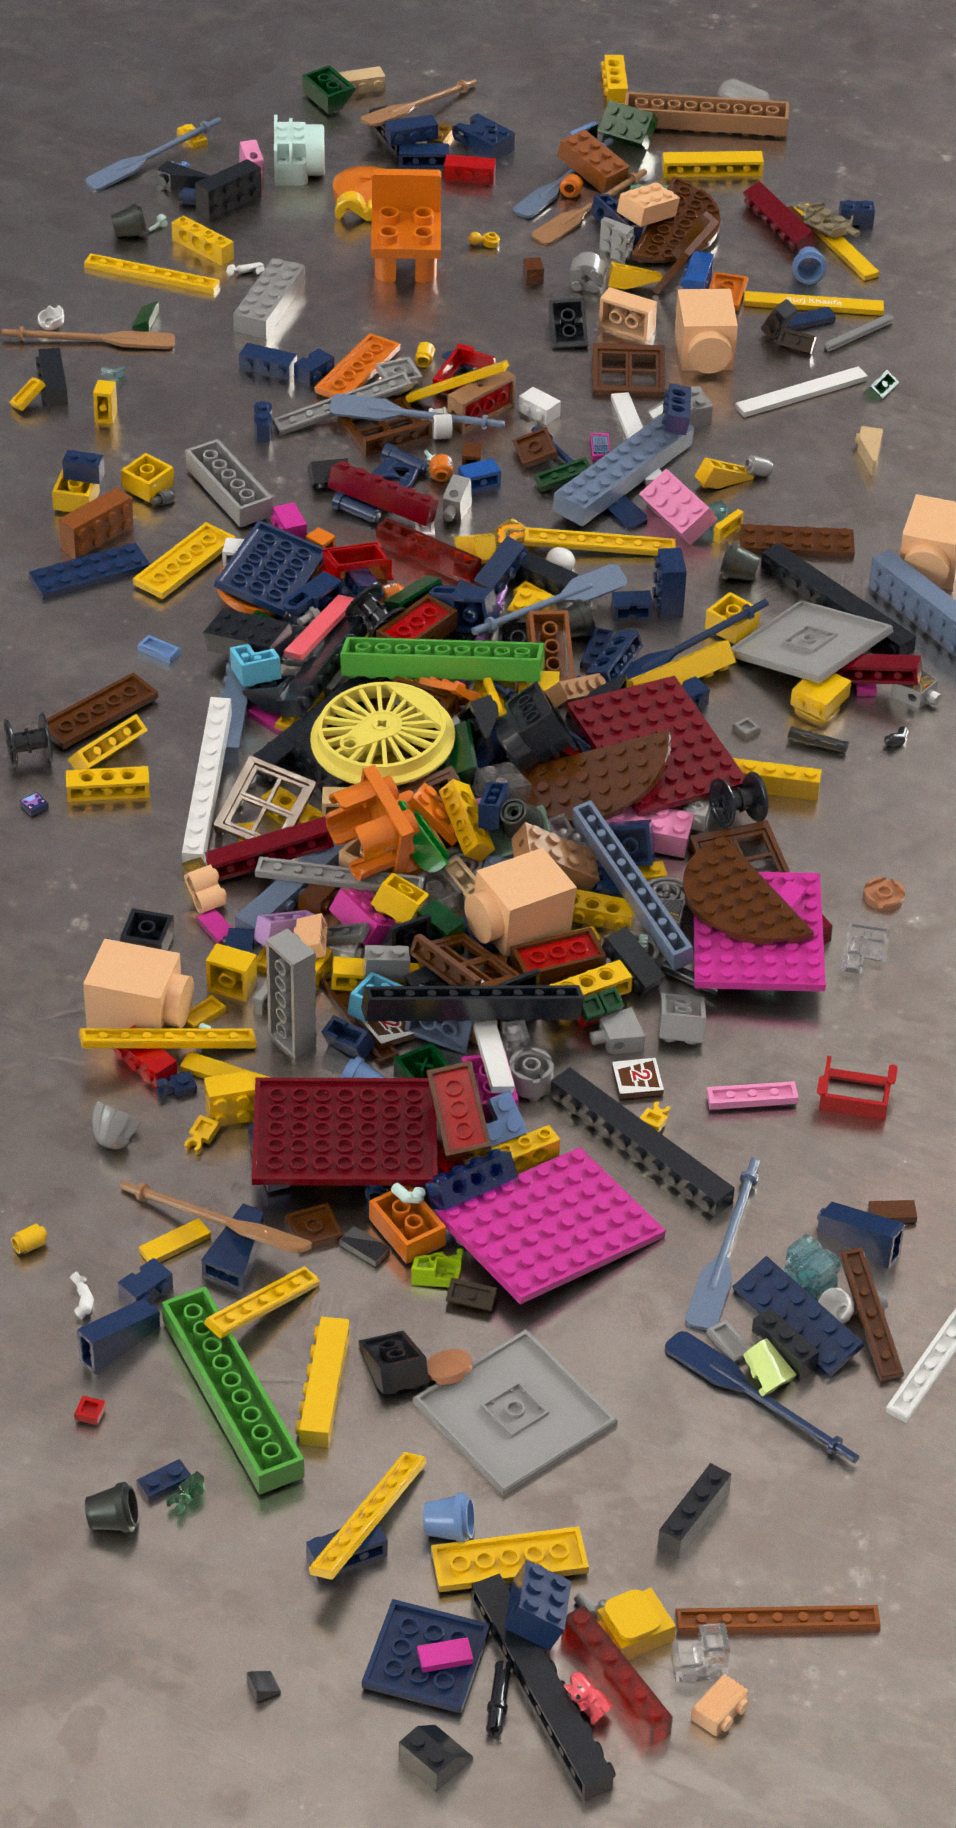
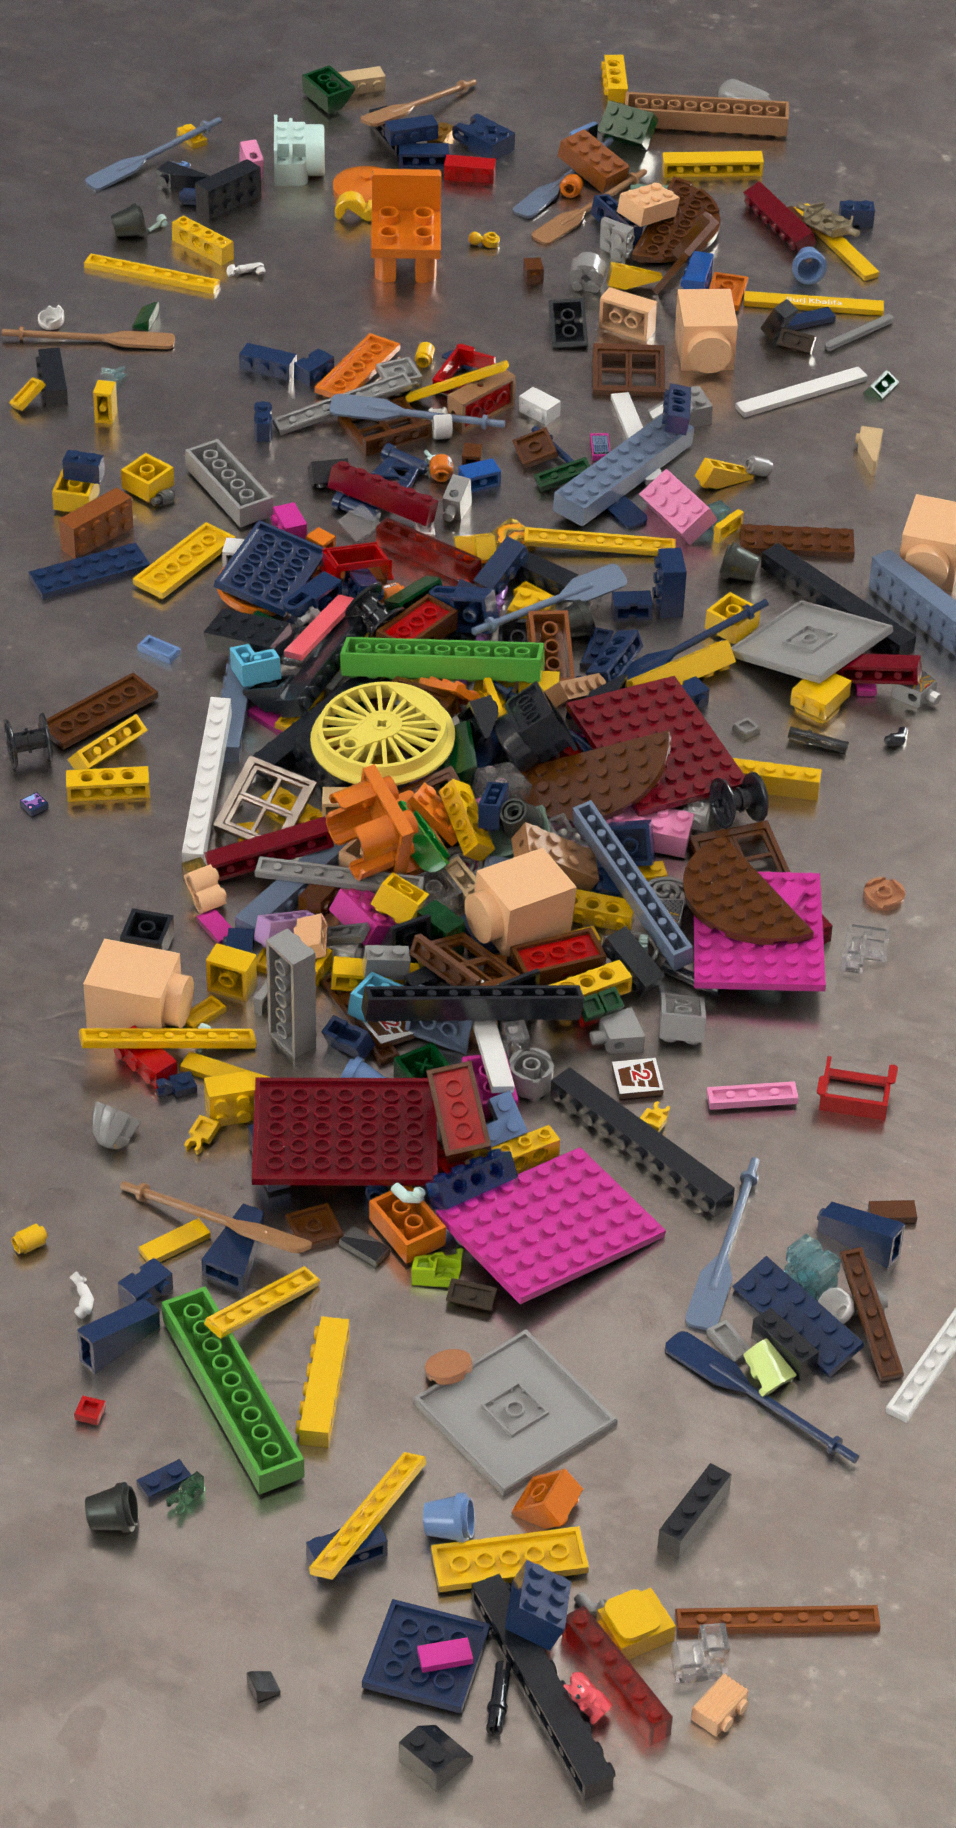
(269, 298): light grey brick -> none
(359, 523): none -> clear piece
(395, 1362): black slope -> none
(548, 1499): none -> orange slope
(561, 557): white hair -> none

